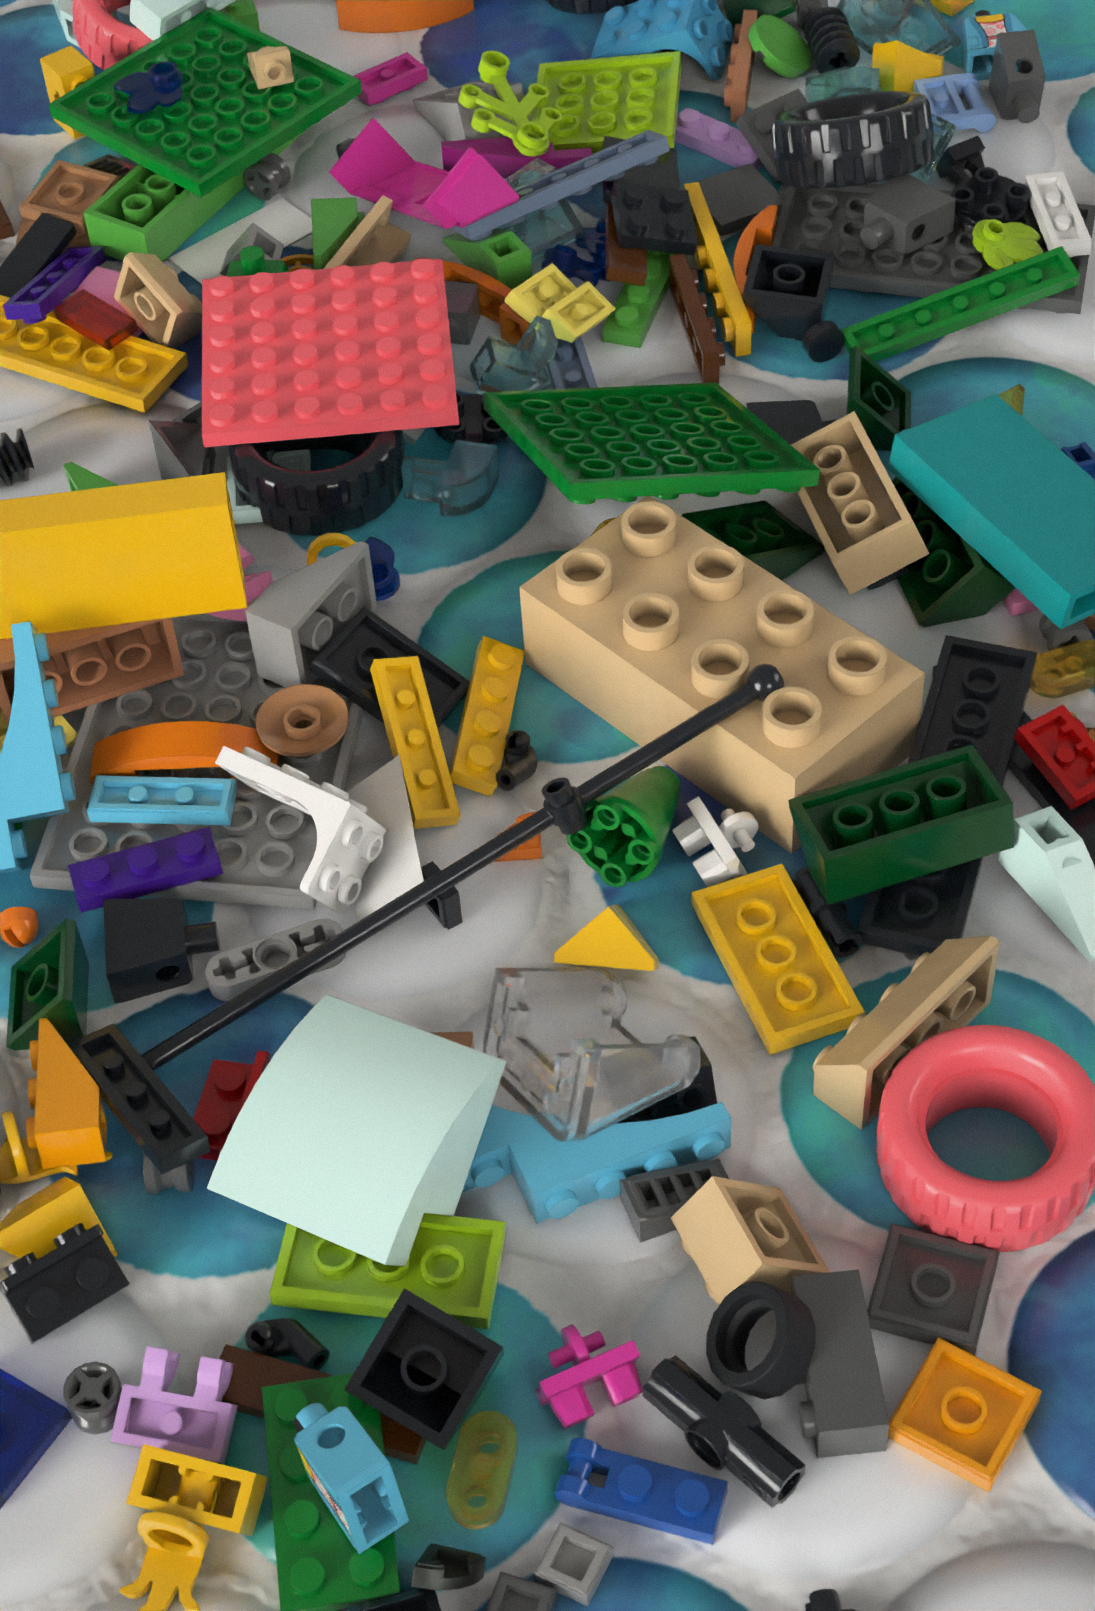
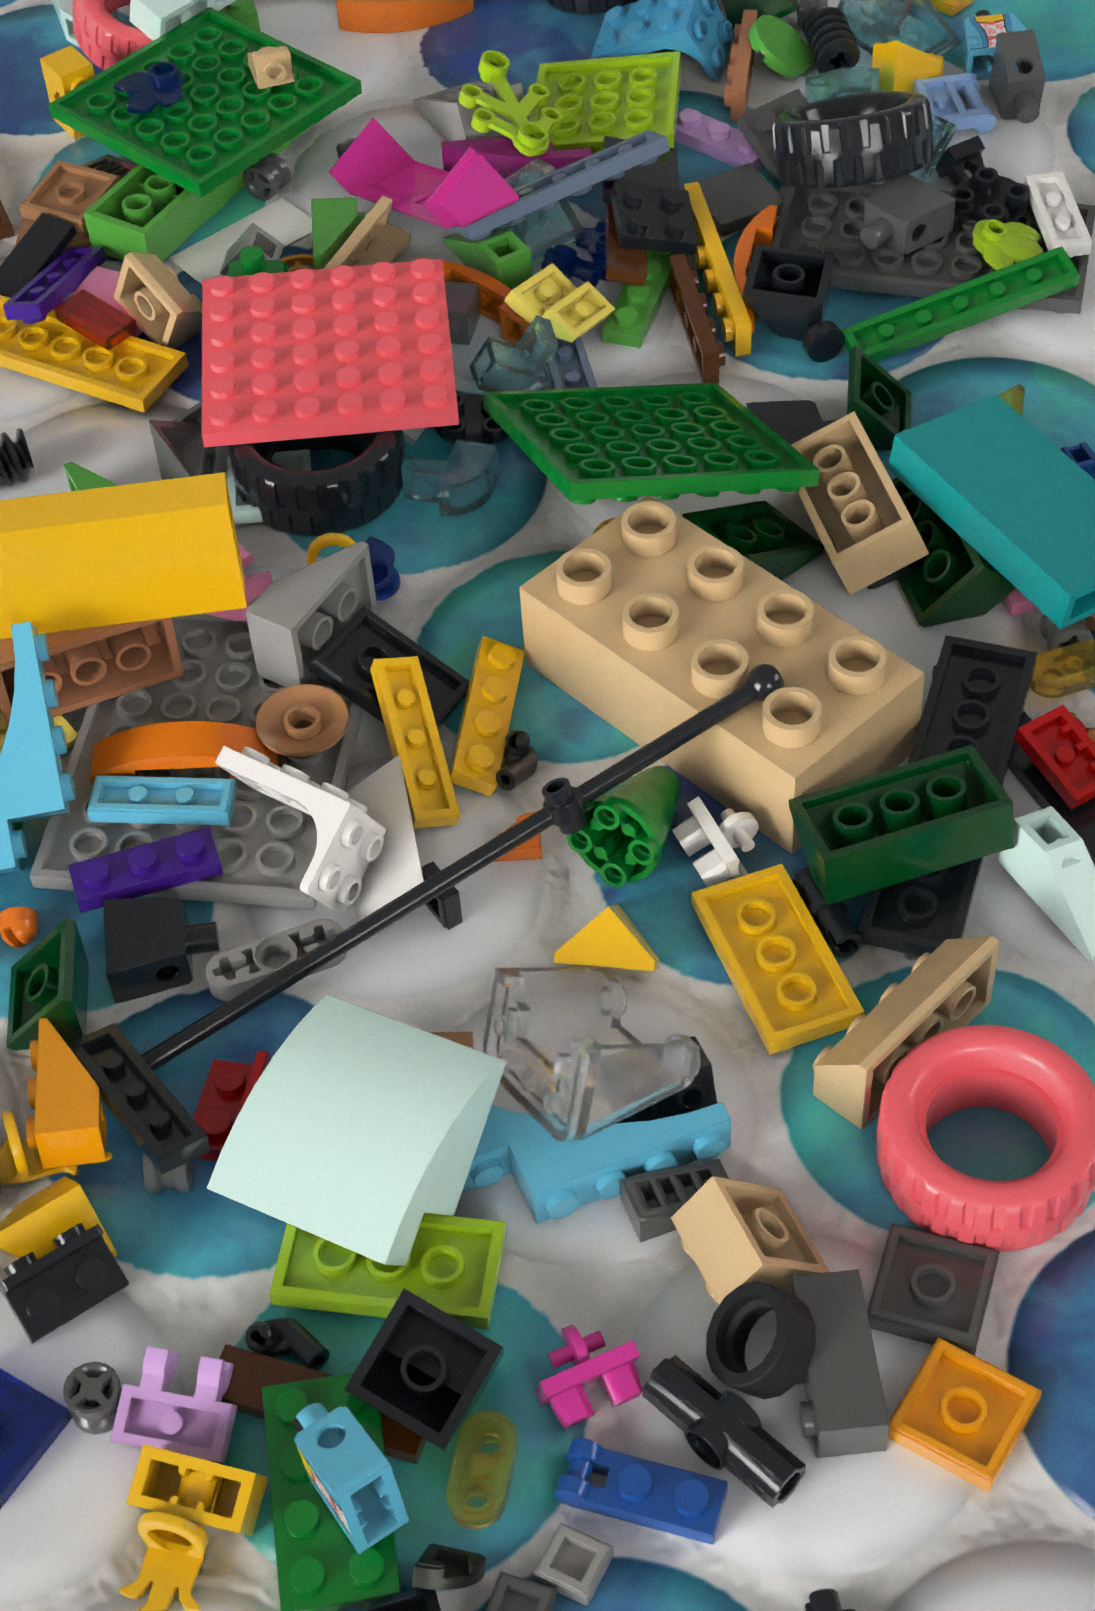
(391, 78): dark pink plate -> none

